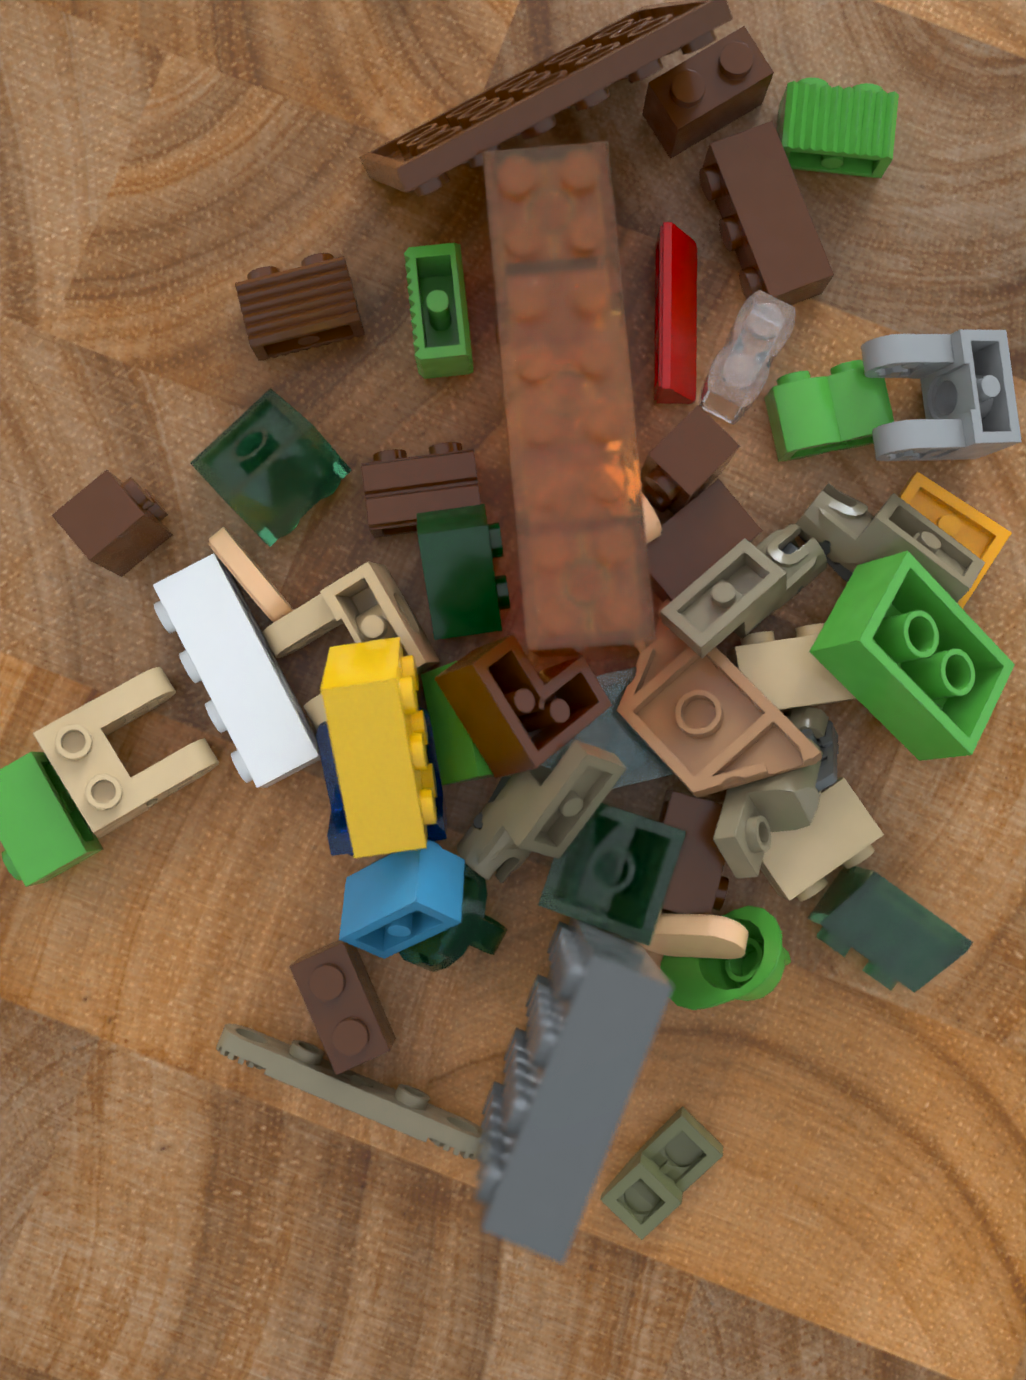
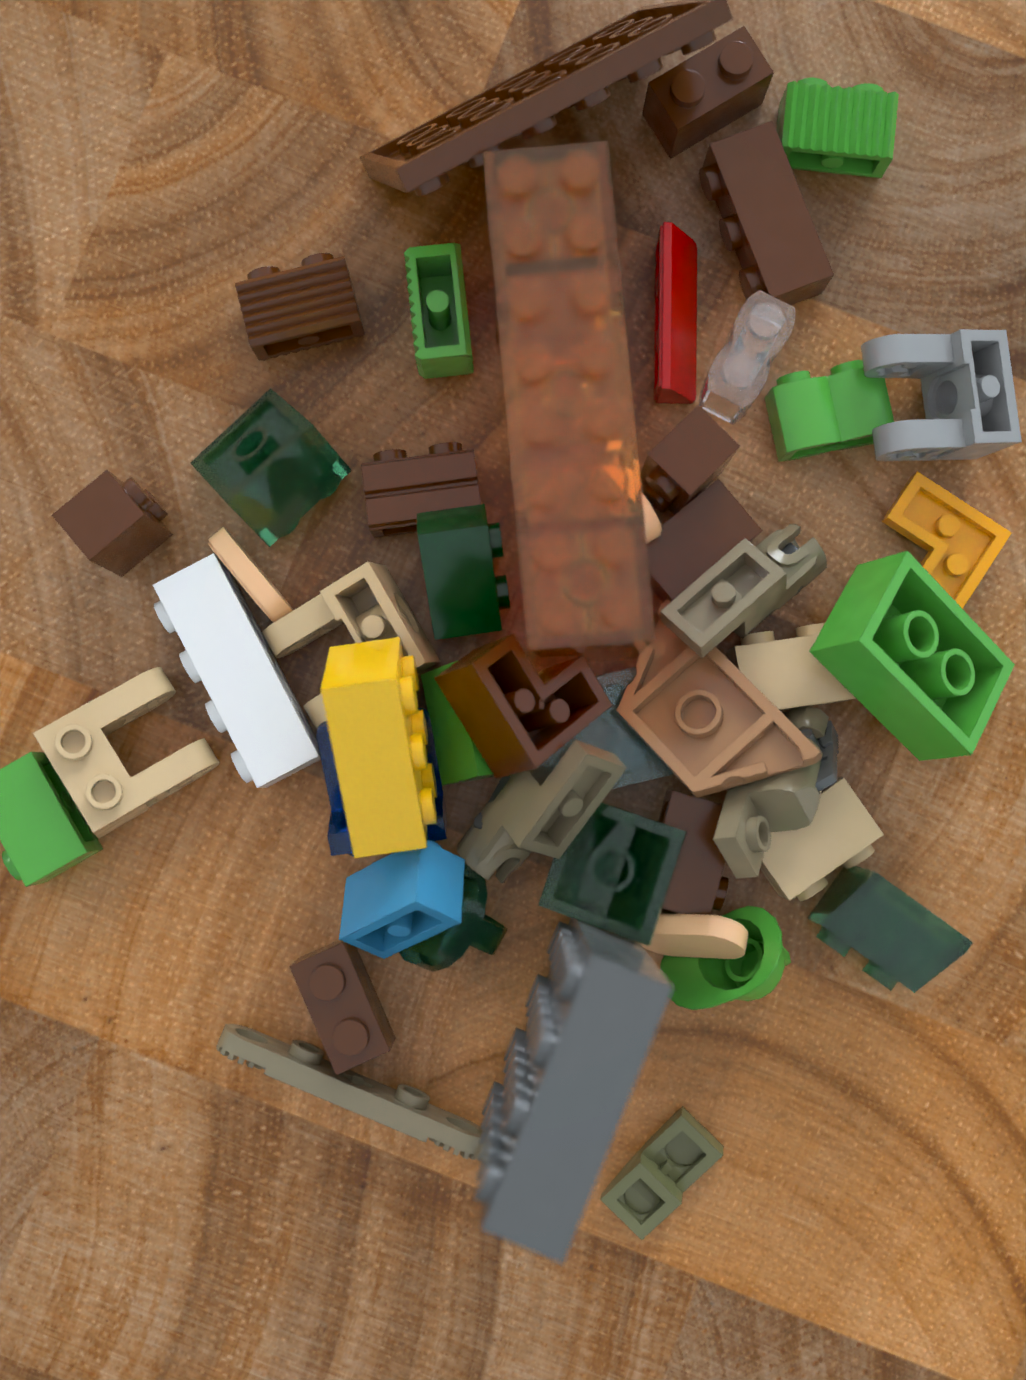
(855, 536): dark tan plate -> none

